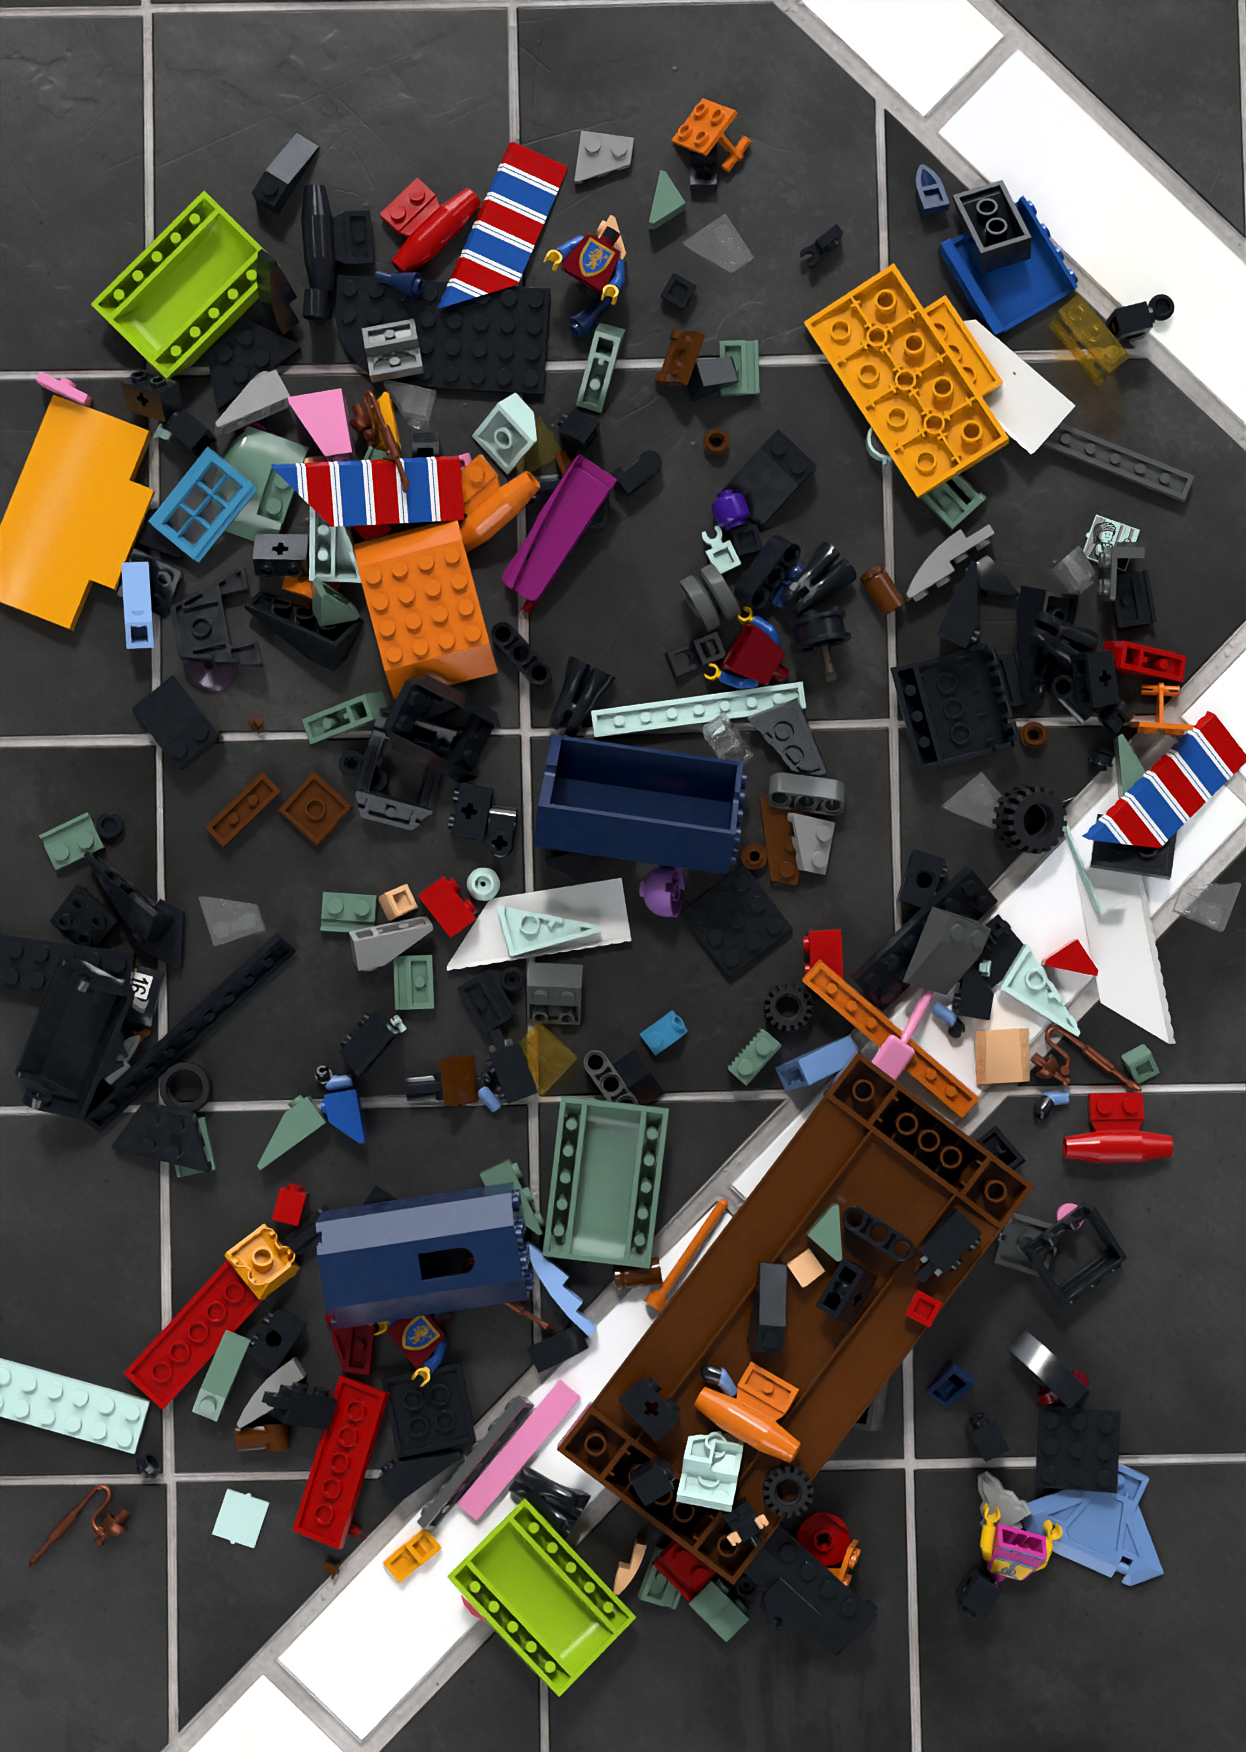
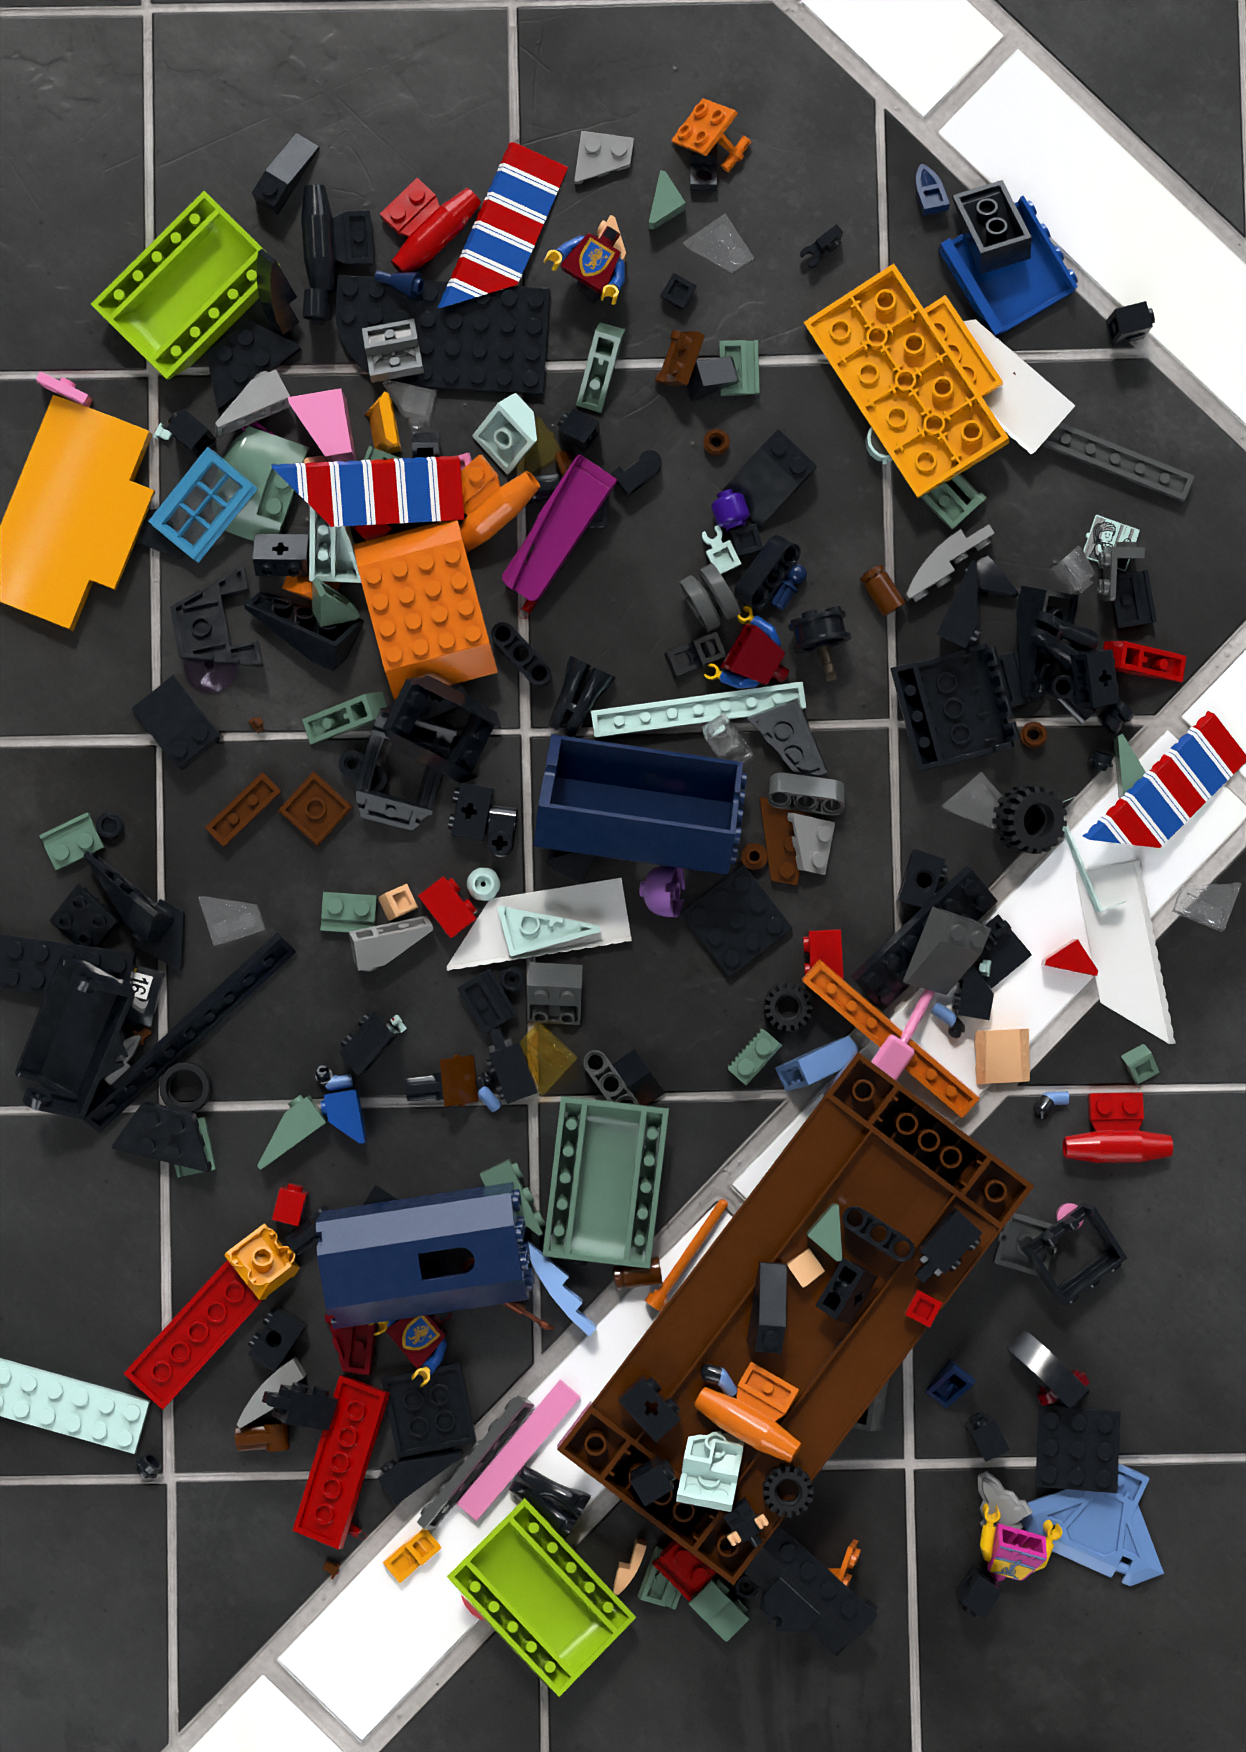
(112, 1524): copper piece -> none
(137, 605): light blue slope -> none
(152, 395): black brick -> none
(162, 581): black hinge -> none
(221, 1376): sand green slope -> none
(240, 1518): light aqua piece -> none
(366, 424): copper piece -> none
(414, 982): sand green plate -> none
(558, 1348): black slope -> none
(584, 321): dark blue cone -> none
(664, 1032): dark azure bracket -> none
(821, 1523): red plate -> none
(822, 557): black piece -> none
(1001, 1147): black slope -> none
(1031, 986): light aqua wing -> none
(1049, 1066): copper piece -> none
(1093, 335): clear yellow window -> none
(1133, 858): black plate -> none
(1160, 691): orange plate -> none
(1162, 307): black plate -> none

